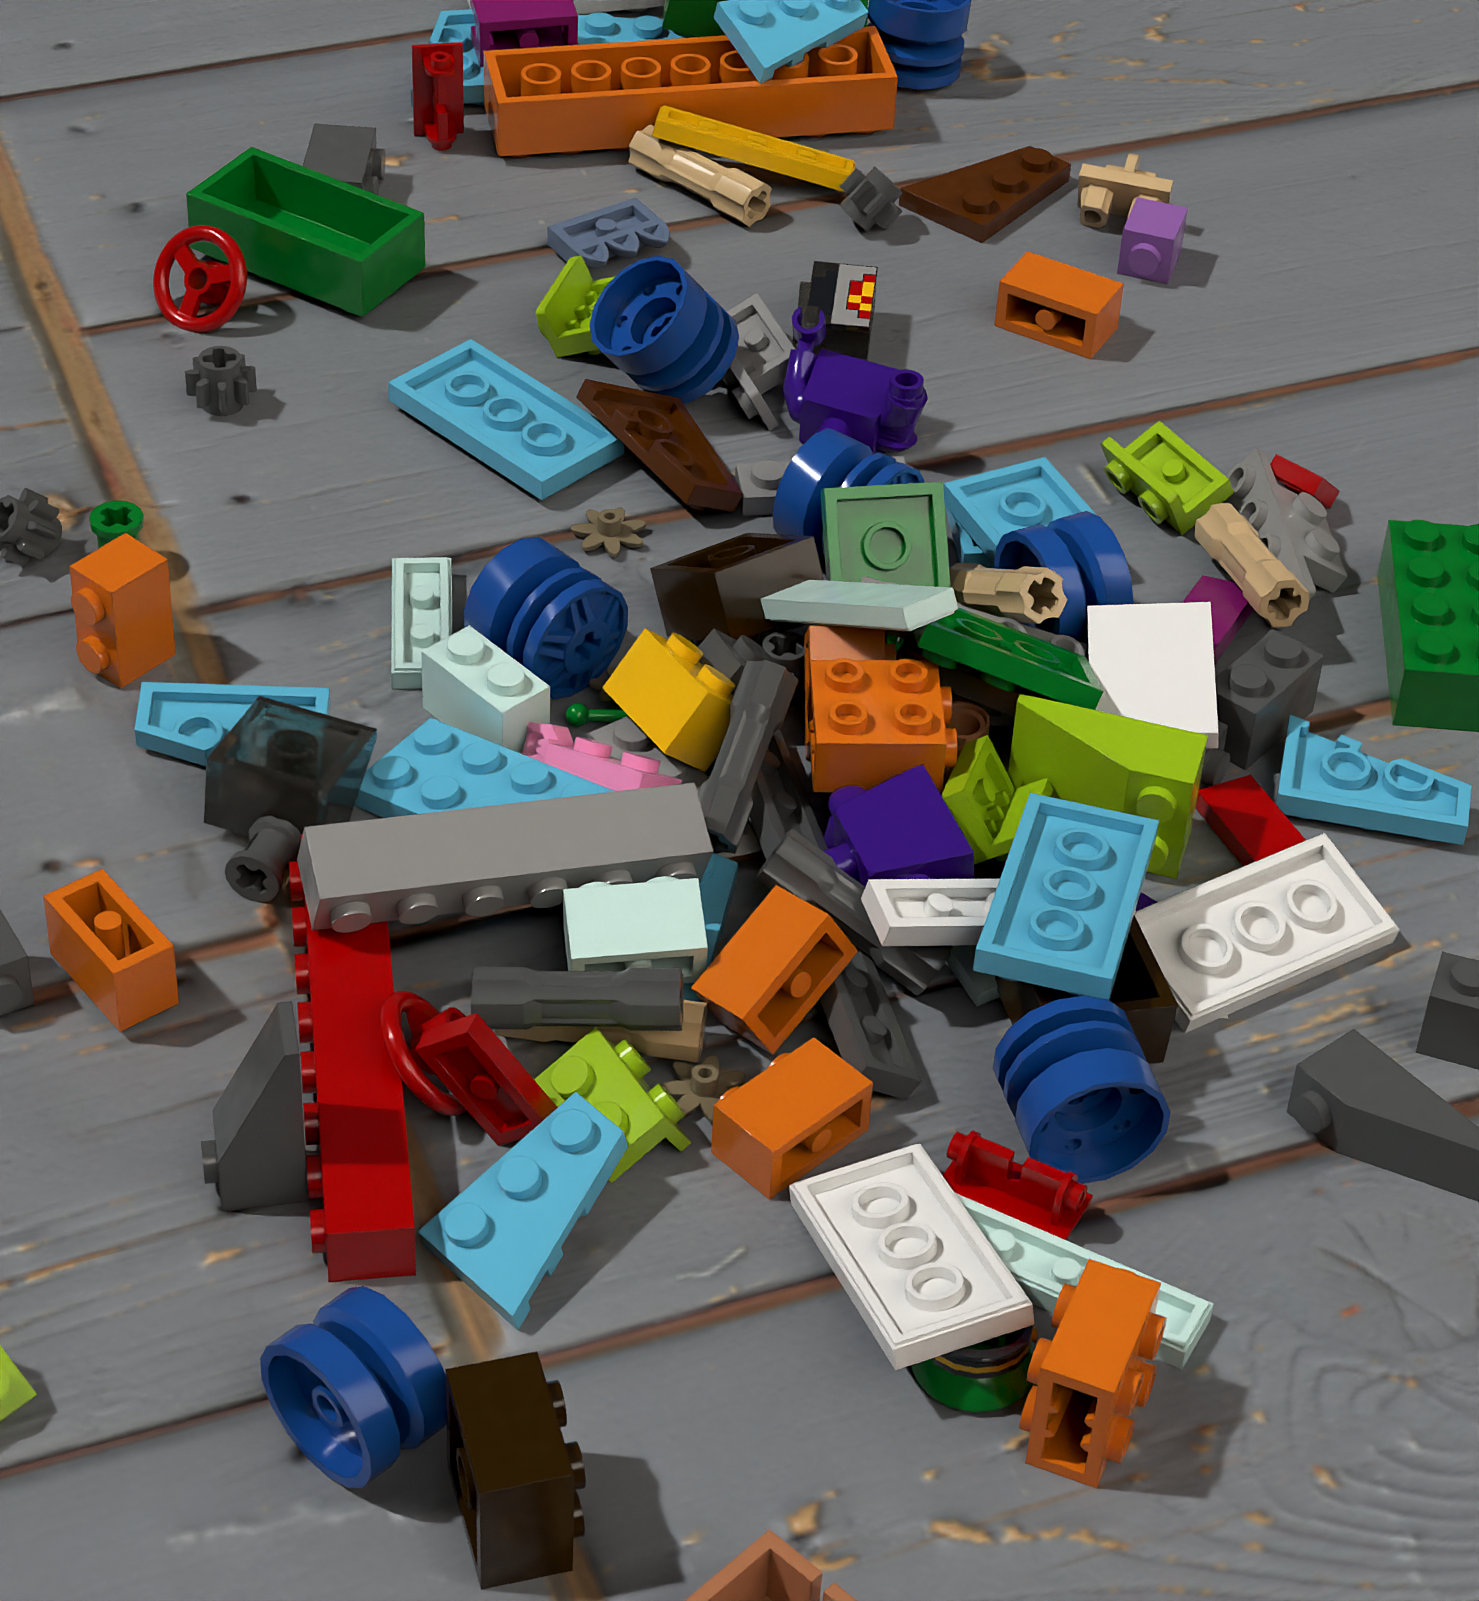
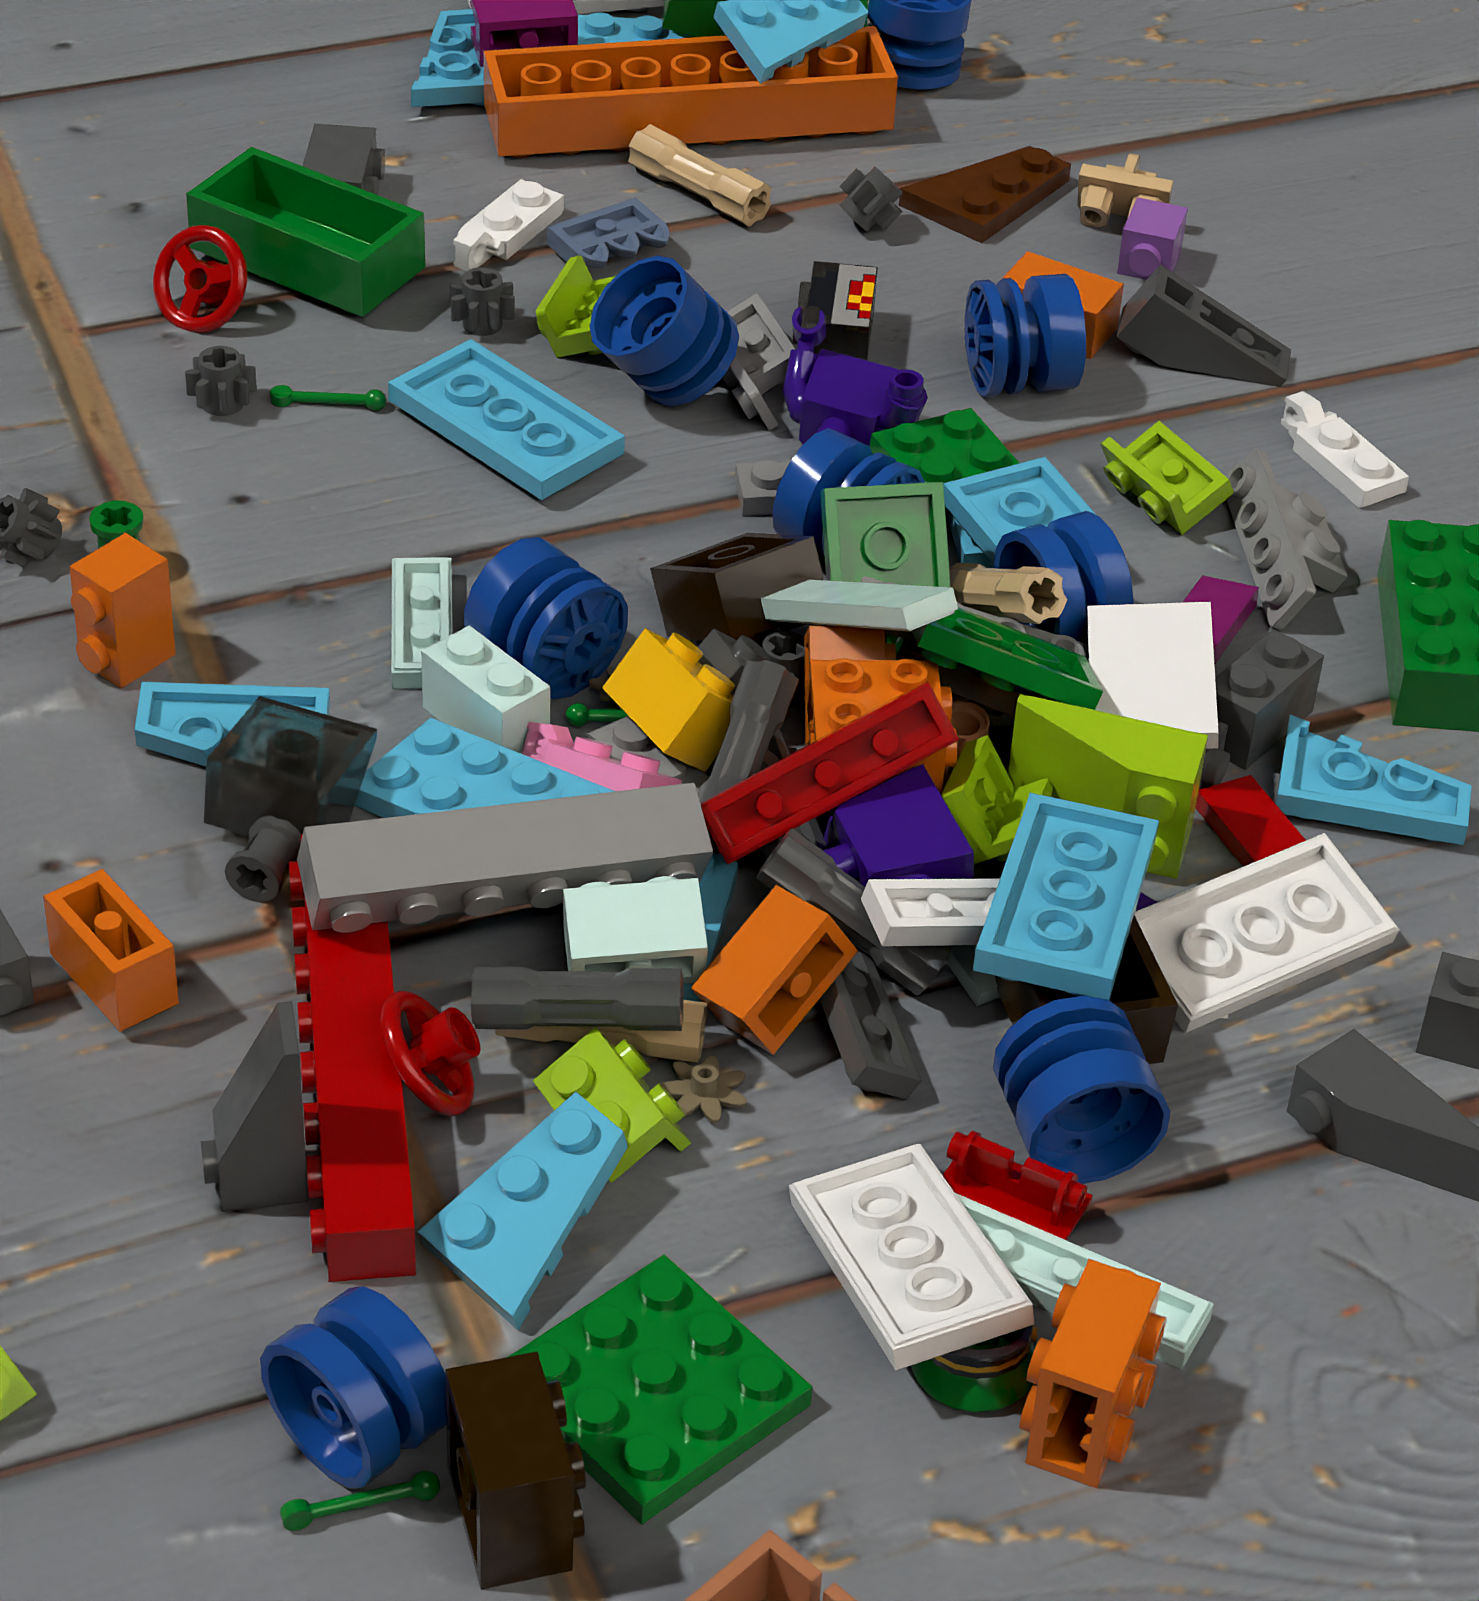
(284, 396): none -> green hinge
(299, 1513): none -> green hinge
(438, 92): red hinge -> none
(482, 301): none -> dark grey gear
(485, 1078): red plate -> none
(507, 224): none -> white hinge
(609, 529): dark tan plant -> none
(664, 1387): none -> green plate
(666, 441): reddish brown wing -> none
(752, 148): yellow tile -> none
(791, 1117): orange brick -> none
(827, 772): none -> red tile
(945, 446): none -> green plate
(1025, 334): none -> blue wheel
(1197, 334): none -> dark grey slope
(1259, 574): tan axle -> none
(1302, 480): red tile -> none
(1341, 453): none -> white hinge

